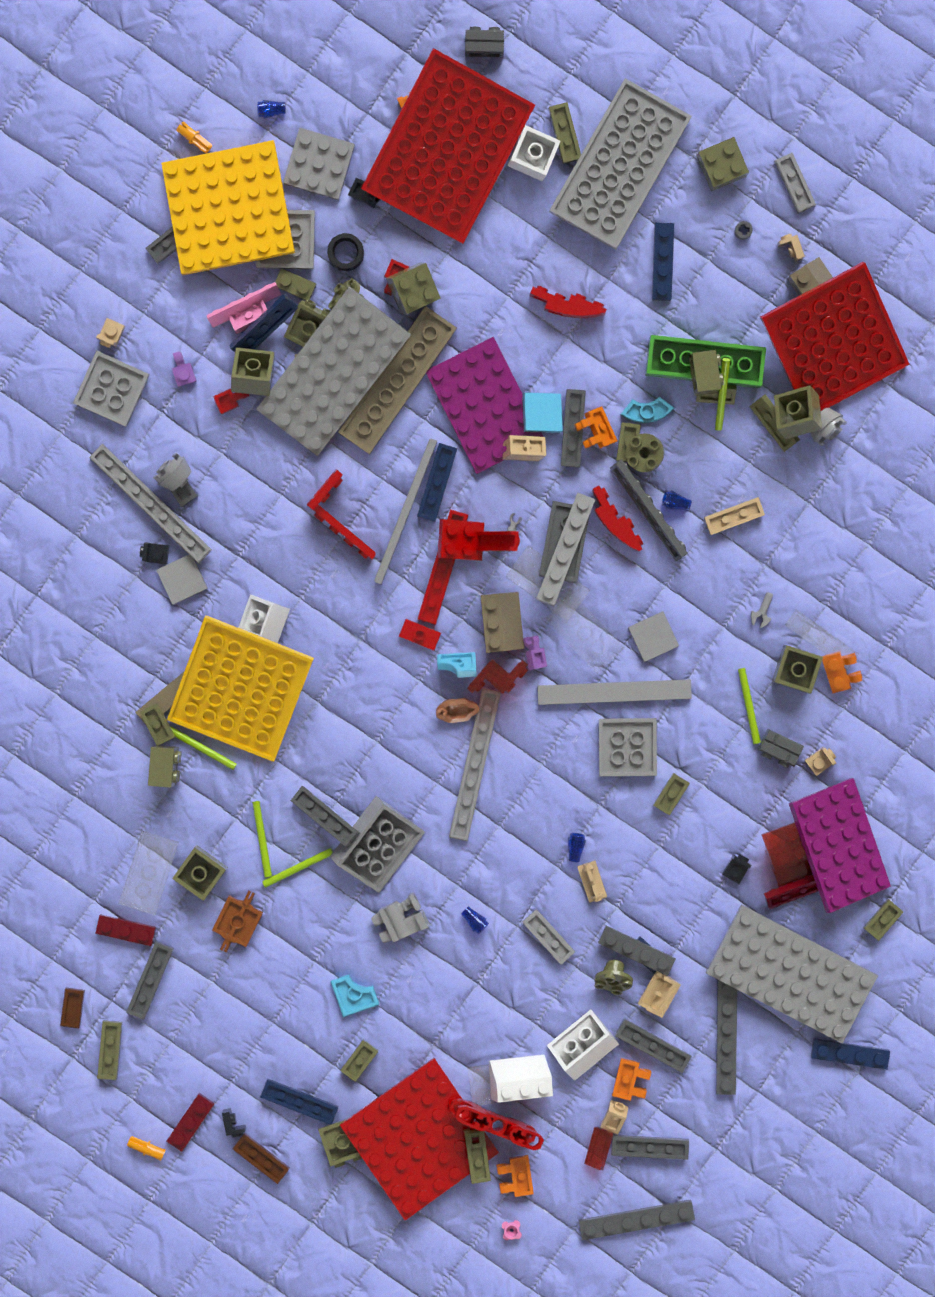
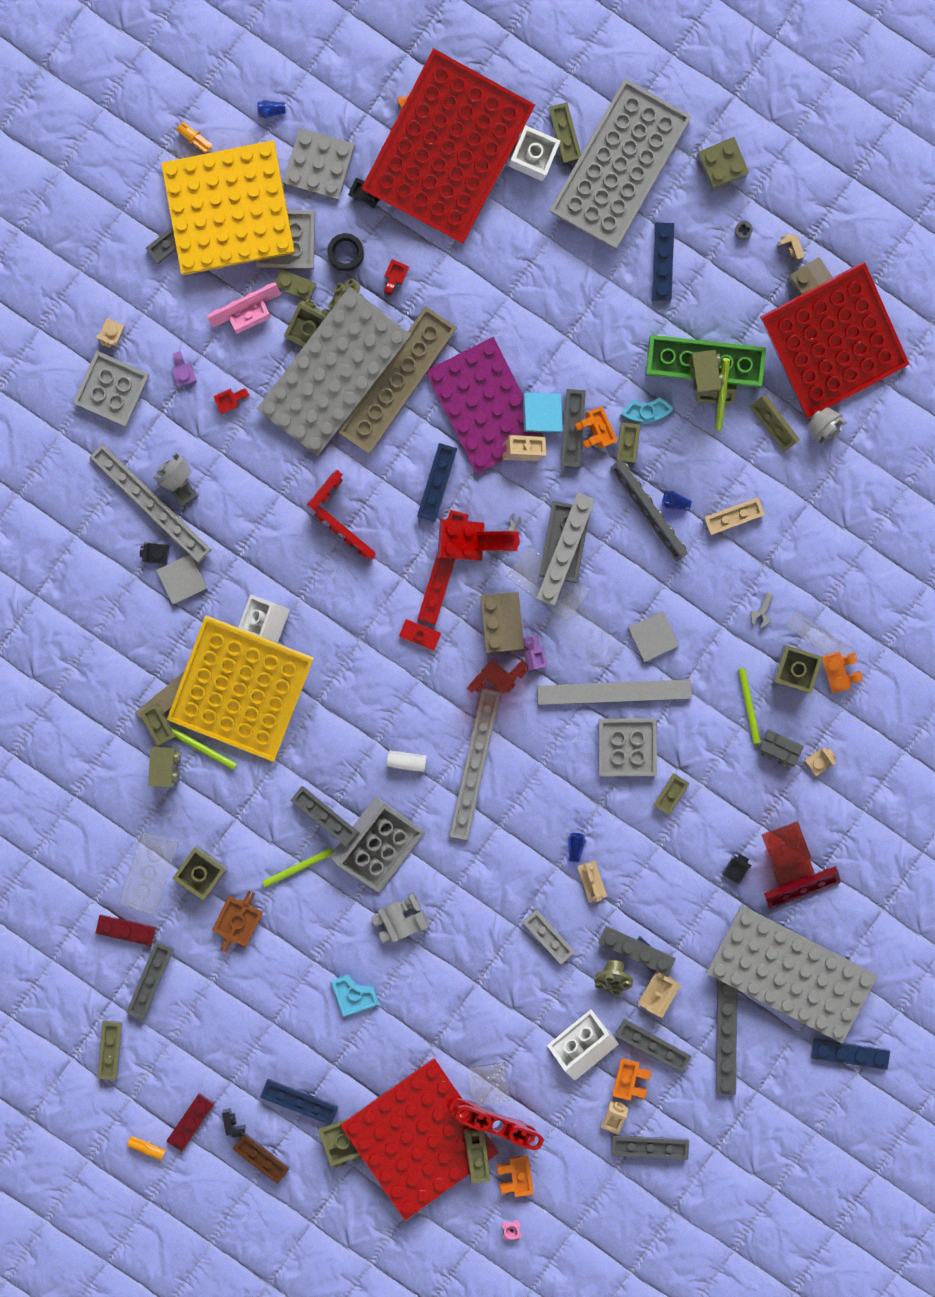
(72, 1007): reddish brown tile -> none
(252, 371): olive brick -> none
(262, 839): lime bar -> none
(265, 324): dark blue plate -> none
(359, 1060): olive plate -> none
(405, 511): light grey tile -> none
(406, 761): none -> white brick
(413, 288): olive brick -> none
(456, 710): nougat arm -> none
(459, 663): medium azure tile -> none
(475, 920): clear blue cone -> none
(484, 42): dark grey brick -> none
(520, 1078): white slope -> none
(574, 308): red slope -> none
(598, 1148): clear red tile -> none
(621, 527): red slope -> none
(636, 1219): dark grey plate -> none
(645, 452): olive plate -> none
(795, 183): light grey tile -> none
(798, 412): olive brick -> none
(839, 845): magenta plate -> none
(883, 919): olive plate -> none

